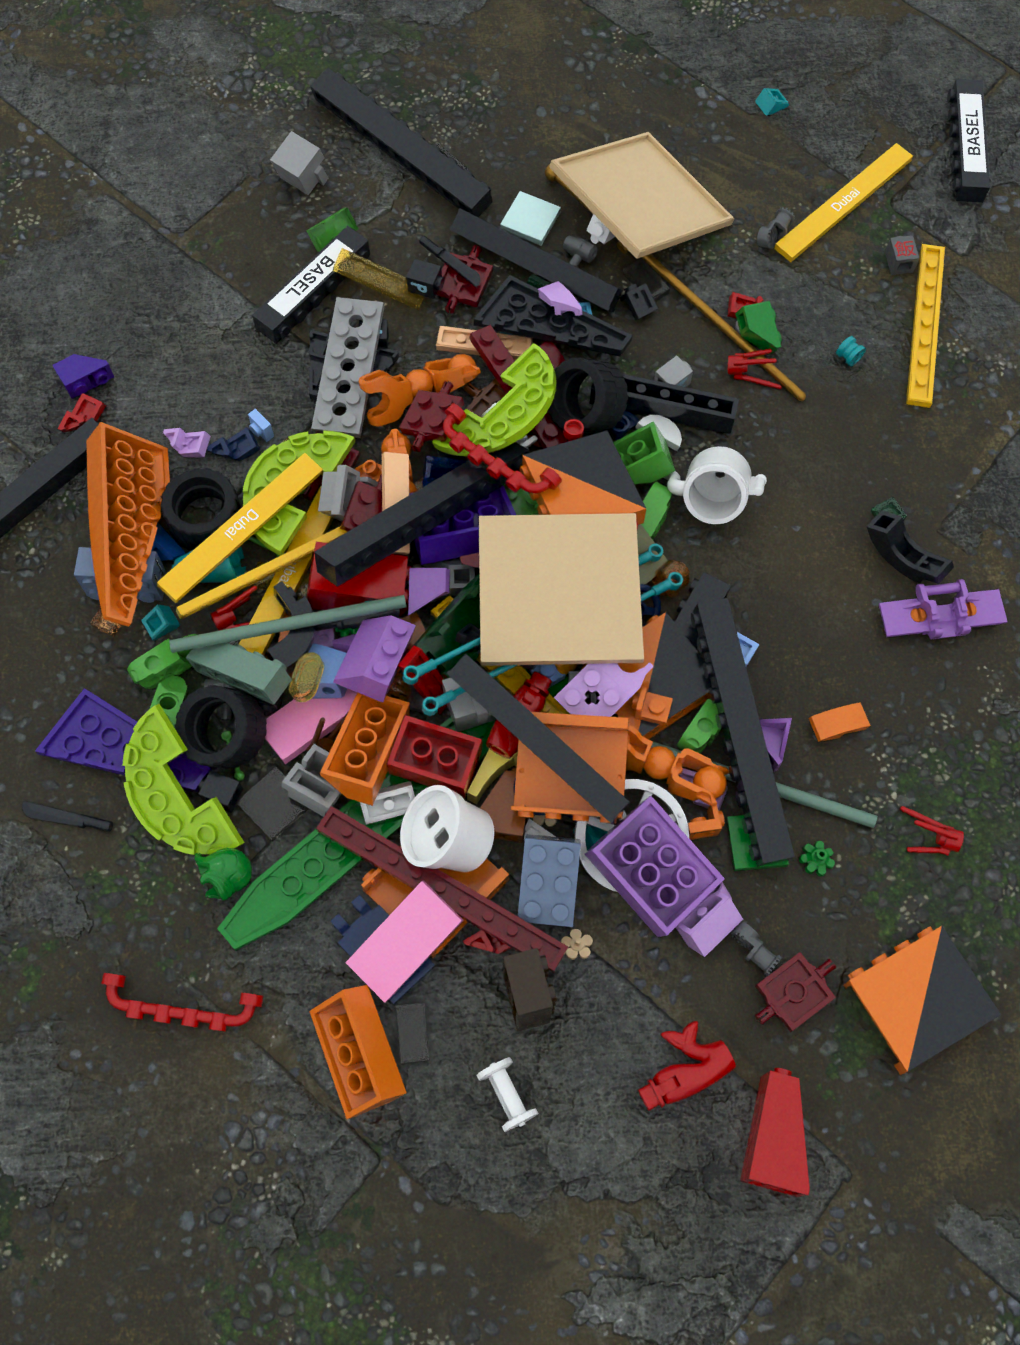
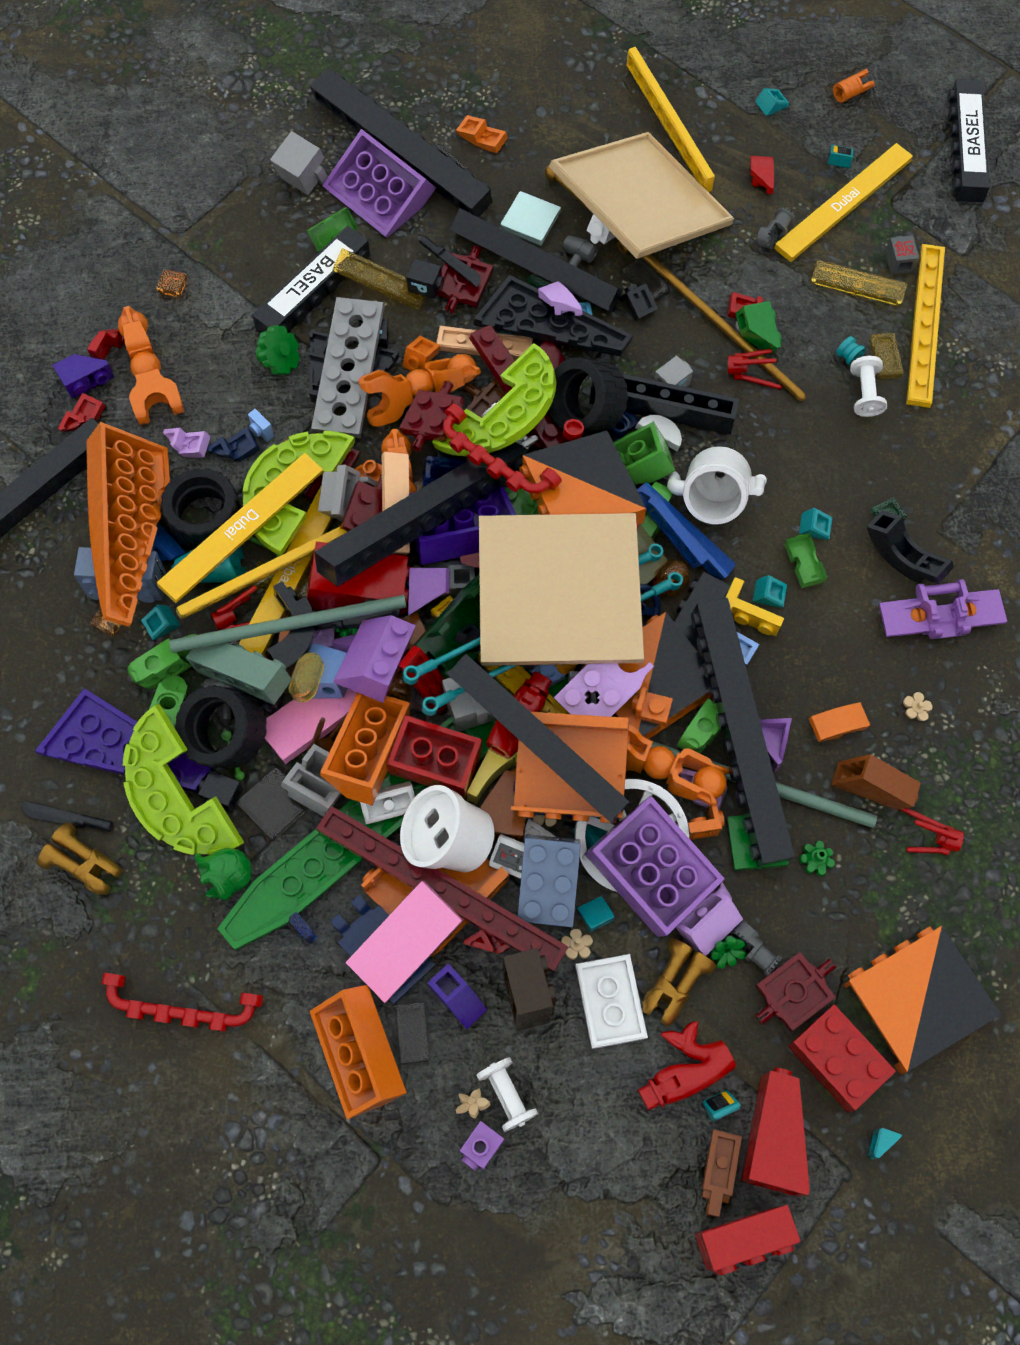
(85, 872): none -> pearl gold piece
(103, 342): none -> red slope
(146, 367): none -> orange piece
(171, 283): none -> clear orange tile
(278, 350): none -> green plant
(302, 928): none -> clear blue tile
(378, 185): none -> medium lavender slope
(419, 353): none -> orange bracket
(457, 996): none -> dark purple slope
(472, 1104): none -> tan plant
(477, 133): none -> orange slope
(481, 1147): none -> medium lavender brick
(508, 855): none -> slope
(596, 914): none -> teal slope
(611, 1001): none -> white tile
(666, 991): none -> pearl gold piece
(670, 119): none -> yellow tile
(684, 535): none -> blue wedge
(720, 1170): none -> dark orange hinge
(721, 1105): none -> slope
(728, 951): none -> green plant
(746, 613): none -> yellow bracket
(748, 1240): none -> red brick
(763, 172): none -> red slope
(769, 591): none -> teal slope
(803, 552): none -> bright green piece
(816, 523): none -> teal slope
(840, 156): none -> teal slope
(841, 1059): none -> red brick
(851, 86): none -> orange hinge
(859, 283): none -> clear yellow tile
(866, 369): none -> white hose
(876, 781): none -> dark orange slope
(881, 1142): none -> teal slope
(885, 347): none -> clear yellow tile
(917, 707): none -> tan plant

